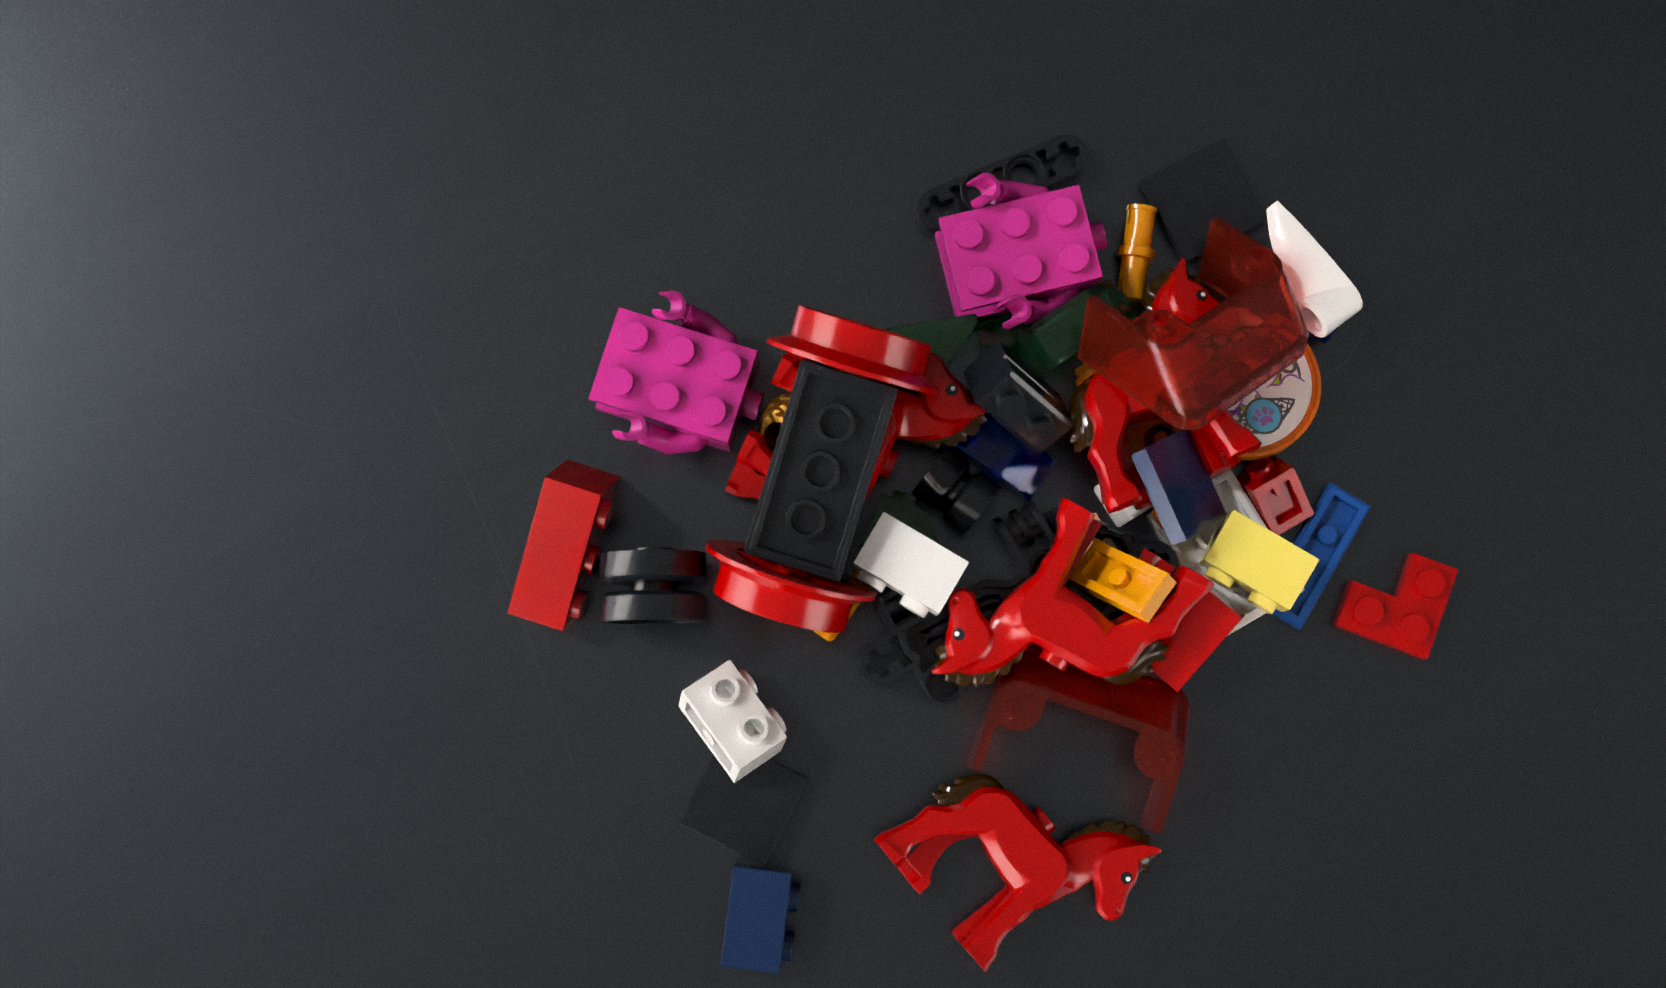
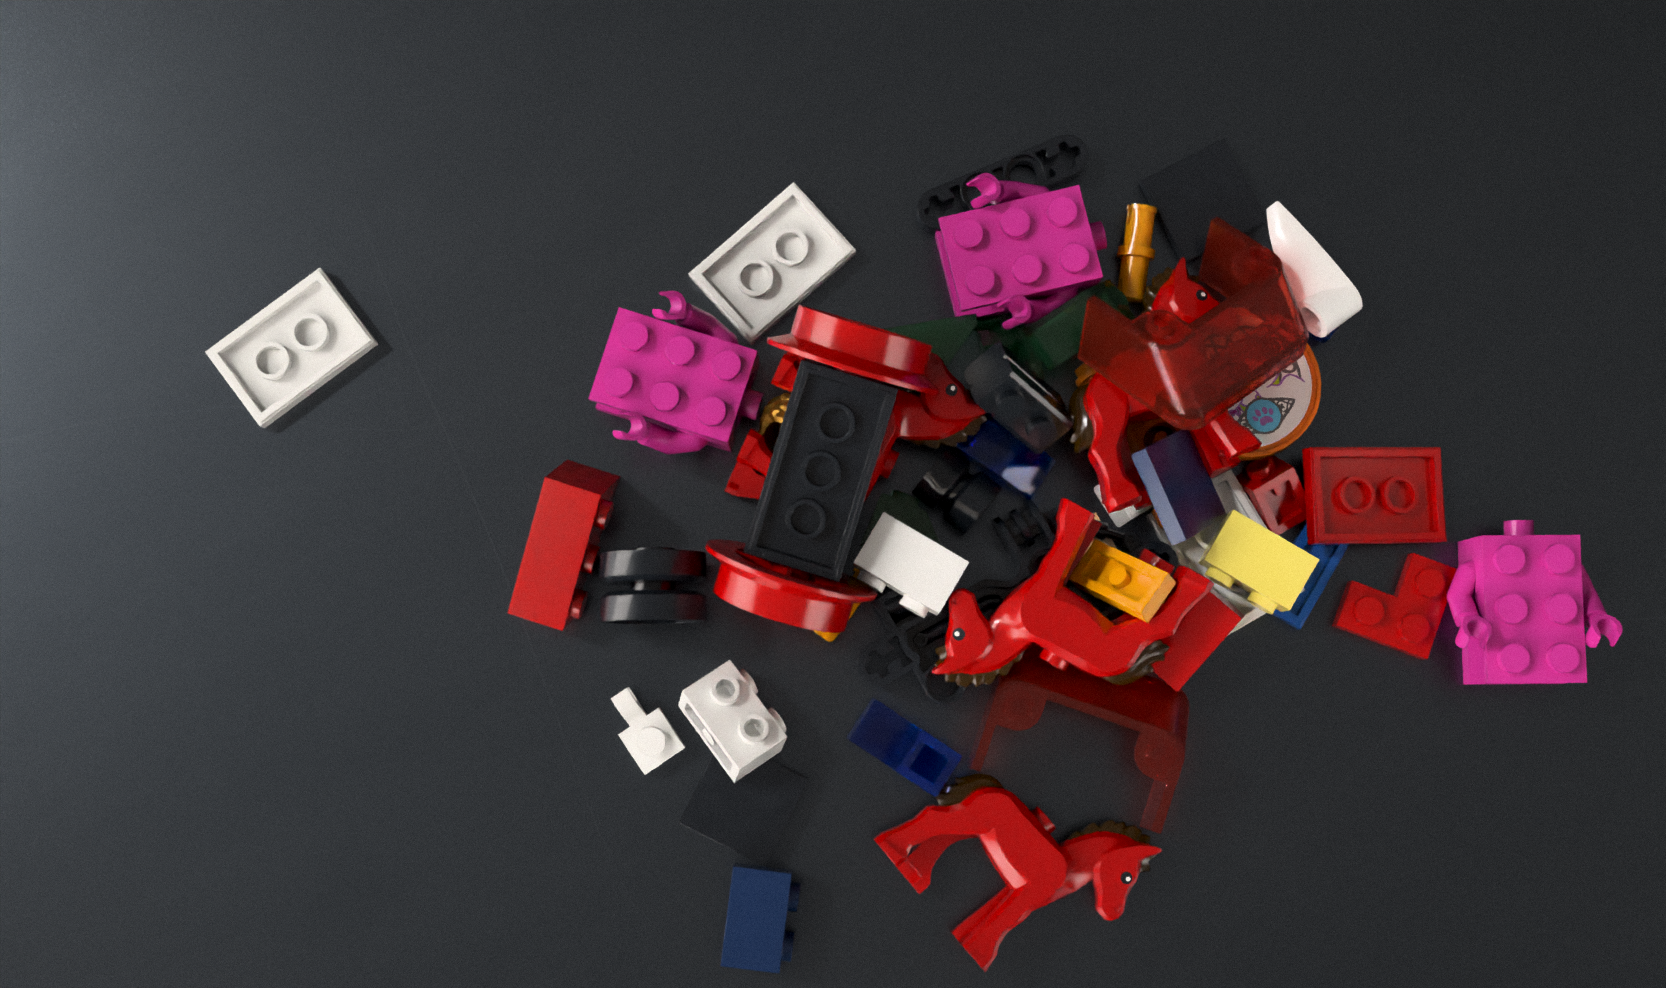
(291, 348): none -> white tile
(650, 736): none -> white plate
(772, 263): none -> white tile
(904, 747): none -> clear blue slope
(1374, 495): none -> red tile
(1526, 608): none -> dark pink torso

